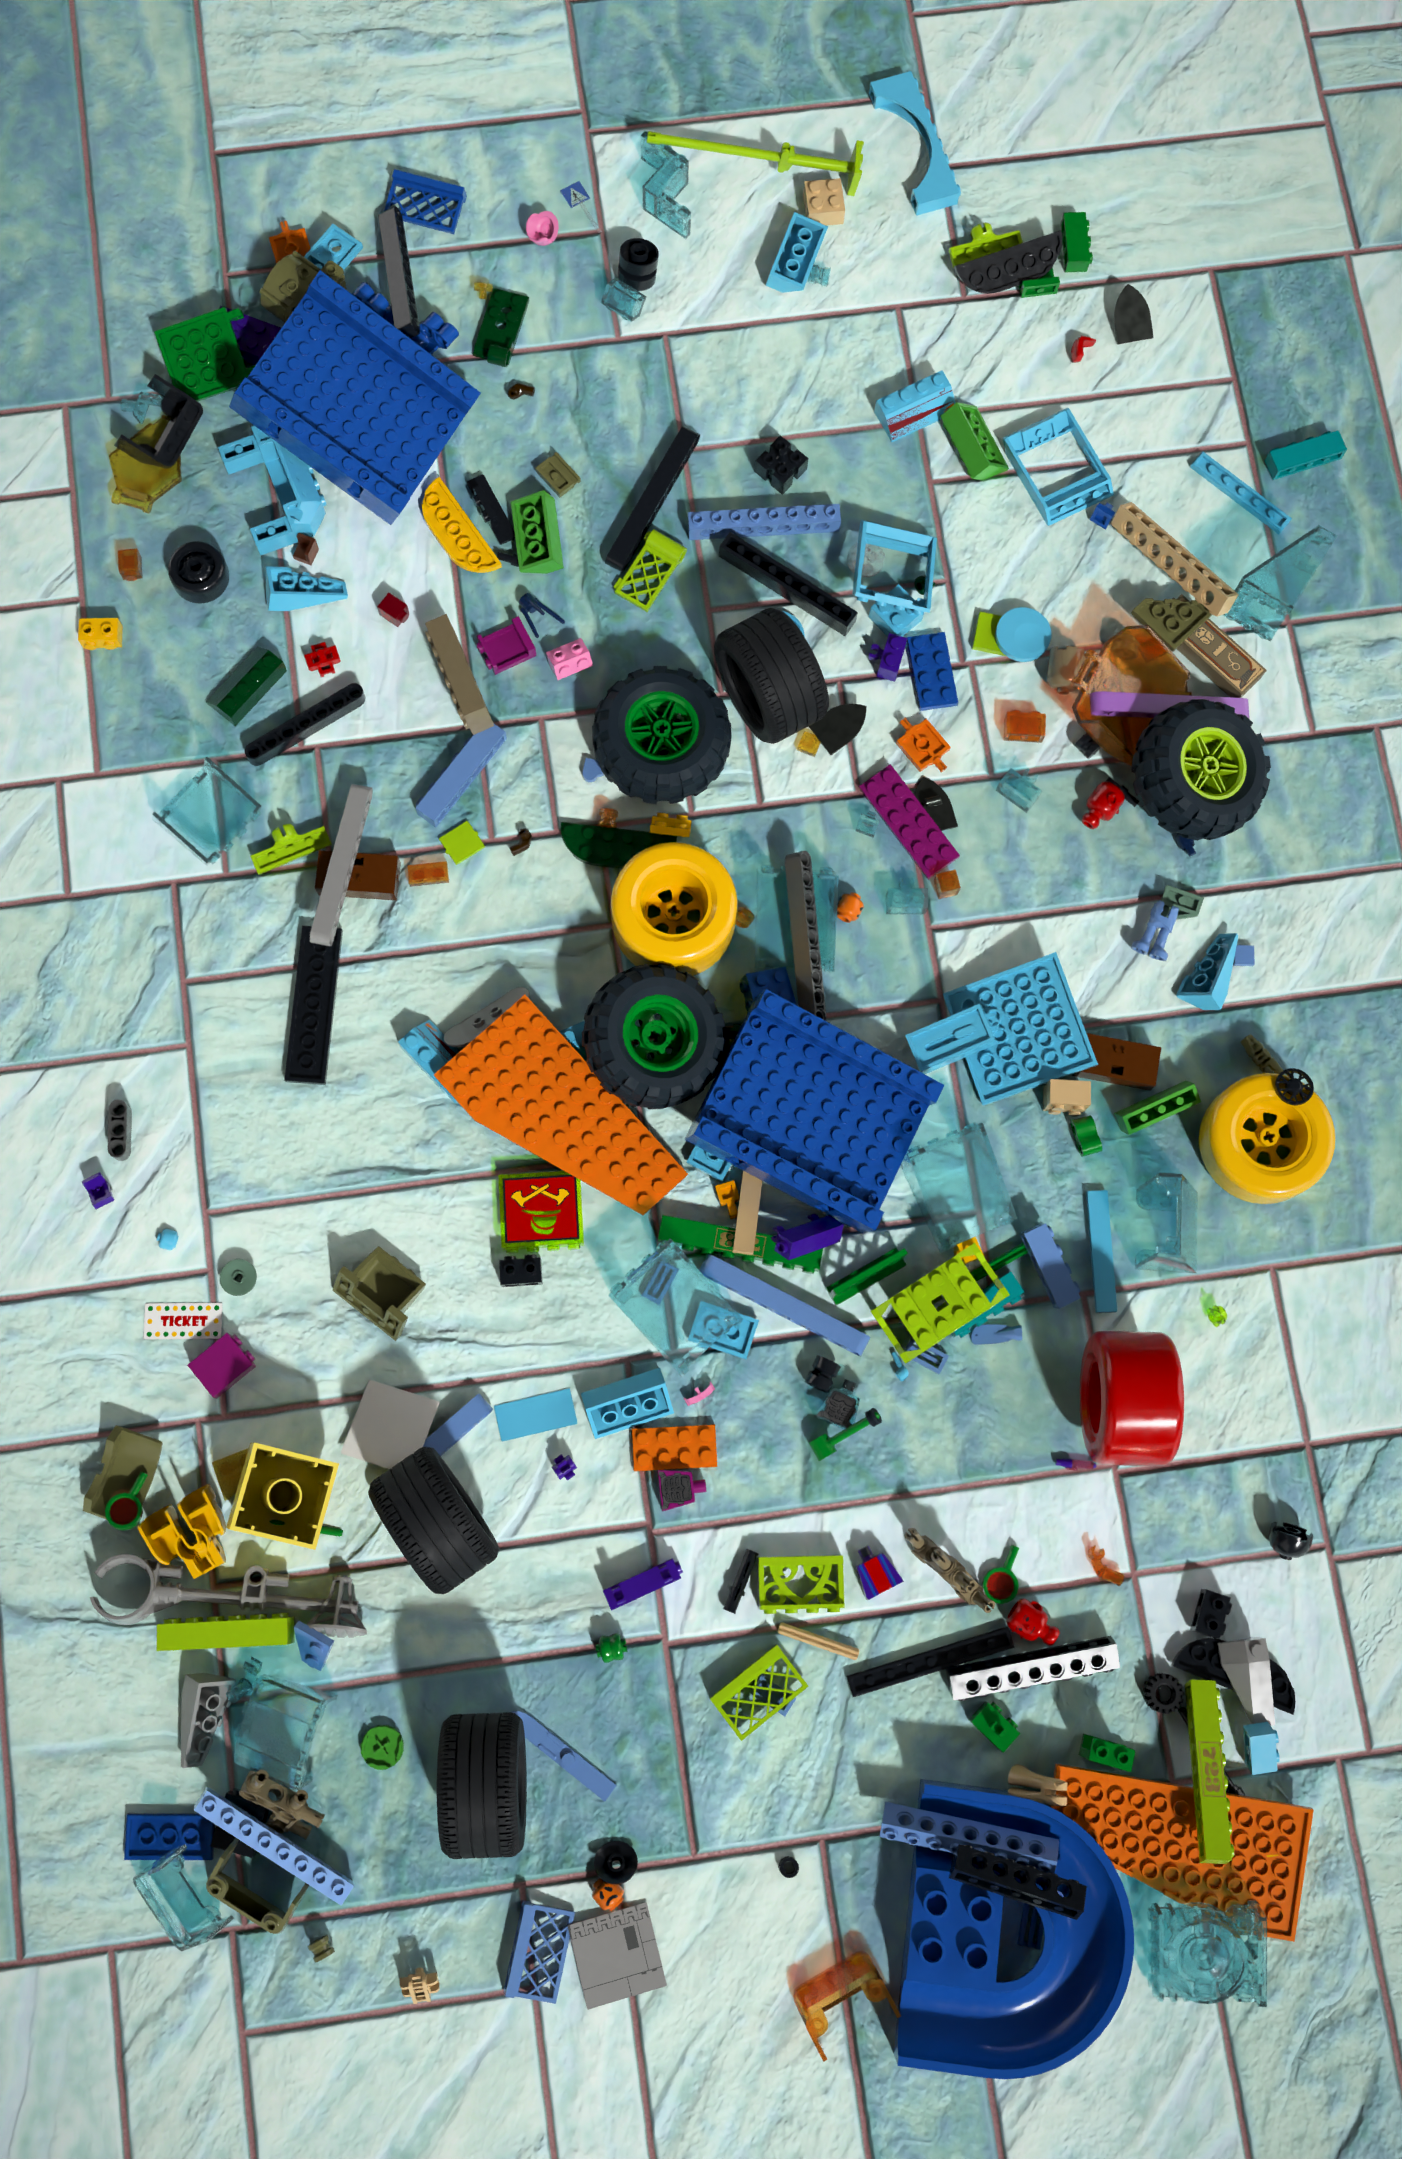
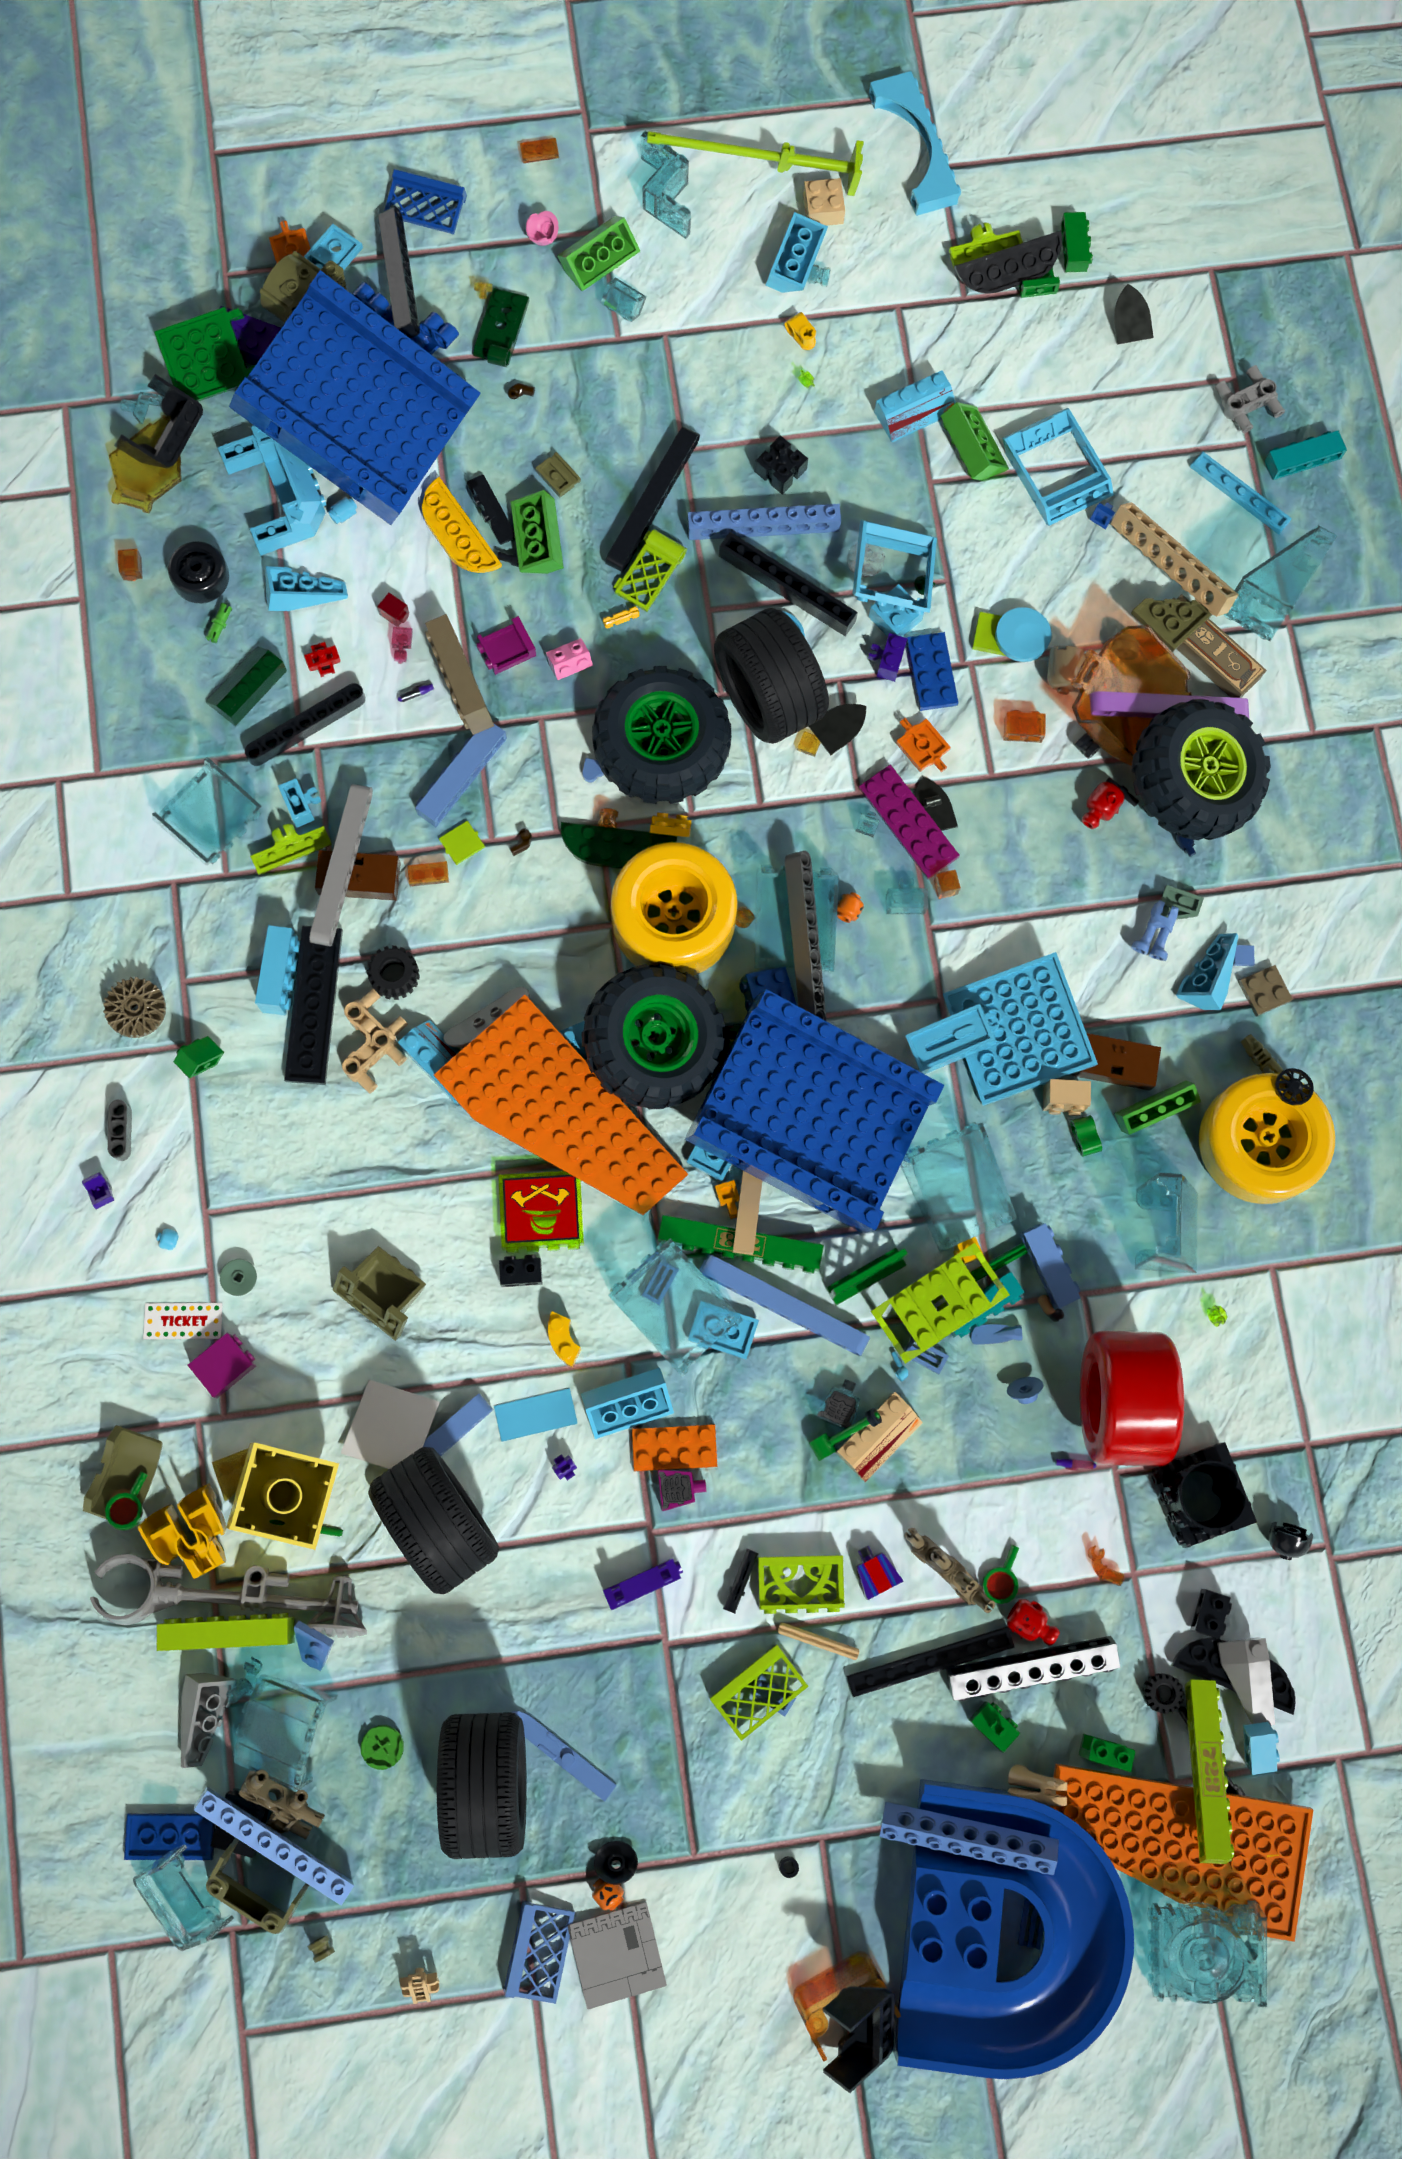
(100, 633): yellow brick -> none
(128, 995): none -> dark tan wheel
(198, 1056): none -> green brick
(218, 623): none -> bright green pin
(277, 970): none -> medium azure brick
(298, 802): none -> medium azure brick
(306, 549): copper panel -> none
(342, 510): none -> medium azure brick
(370, 1051): none -> tan pin
(389, 957): none -> black tyre
(401, 639): none -> clear pink plate
(416, 691): none -> piece
(531, 604): dark blue plant -> none
(539, 150): none -> clear orange plate
(561, 1340): none -> yellow brick
(576, 195): clear piece -> none
(599, 252): none -> bright green slope
(611, 1648): green piece -> none
(621, 617): none -> yellow axle
(638, 263): black wheel -> none
(700, 1395): bright pink piece -> none
(801, 331): none -> yellow piece
(806, 379): none -> clear neon green plate
(807, 1237): dark purple brick -> none
(822, 1374): black wheel -> none
(870, 2020): none -> black windscreen
(874, 1445): none -> tan slope
(1006, 1885): black brick -> none
(1019, 789): clear light blue brick -> none
(1025, 1389): none -> medium blue piece
(1054, 1315): none -> arm
(1077, 348): red hair -> none
(1101, 1251): medium azure tile -> none
(1235, 1506): none -> black hose
(1249, 399): none -> light grey piece
(1265, 990): none -> dark tan plate

